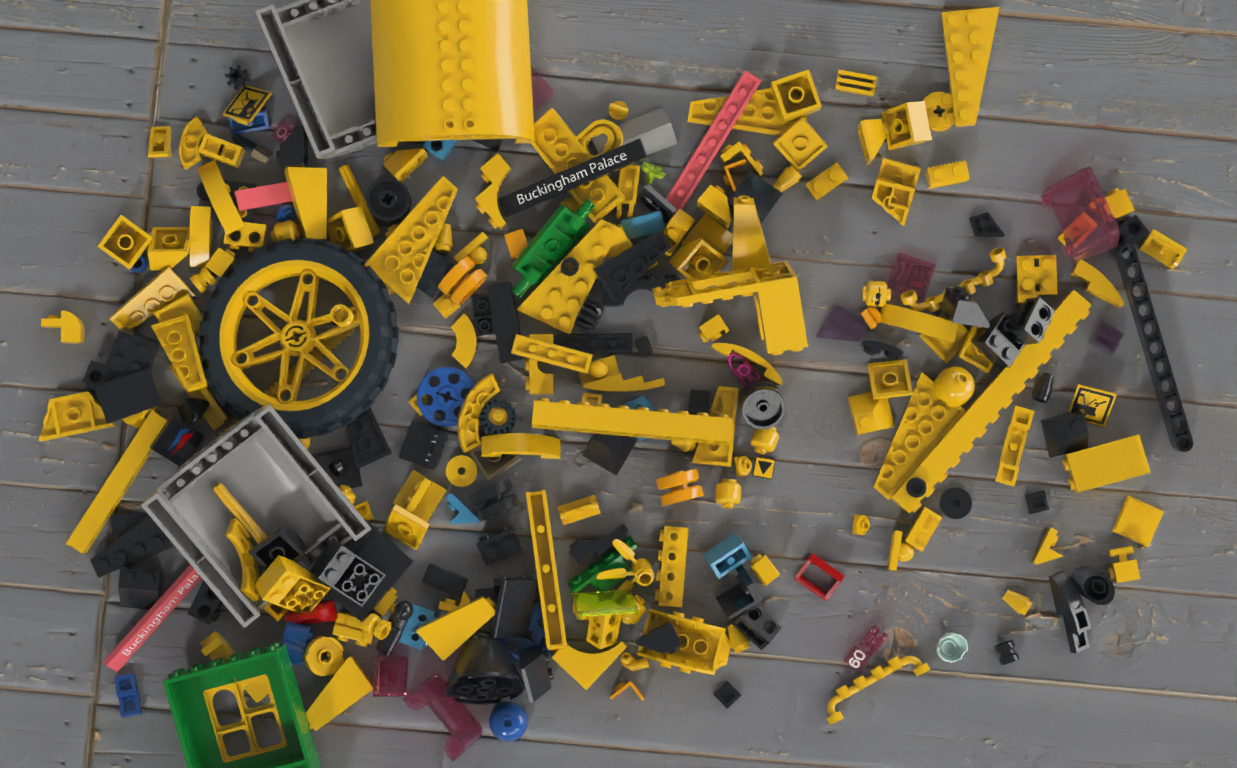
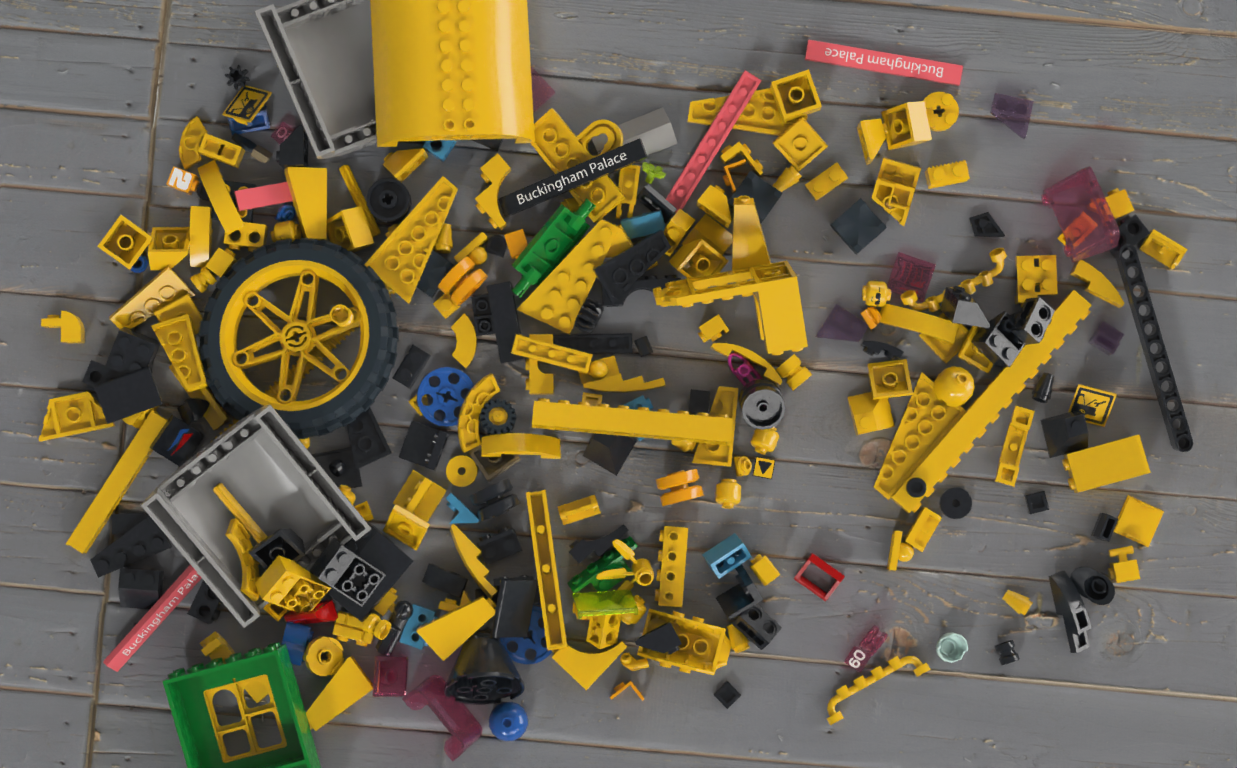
(128, 695): blue slope -> none
(160, 142): yellow slope -> none
(183, 180): none -> brick
(411, 366): none -> black brick
(469, 555): none -> yellow slope
(496, 245): none -> black tile
(535, 671): black slope -> none
(565, 270): black bush -> none
(618, 110): yellow plate -> none
(793, 372): none -> yellow wheel
(856, 75): yellow tile -> none
(858, 226): none -> black brick
(860, 524): yellow plate -> none
(883, 62): none -> coral tile
(968, 47): yellow wing -> none
(1012, 112): none -> clear purple wing
(1043, 552): yellow slope -> none
(1104, 527): none -> black piece

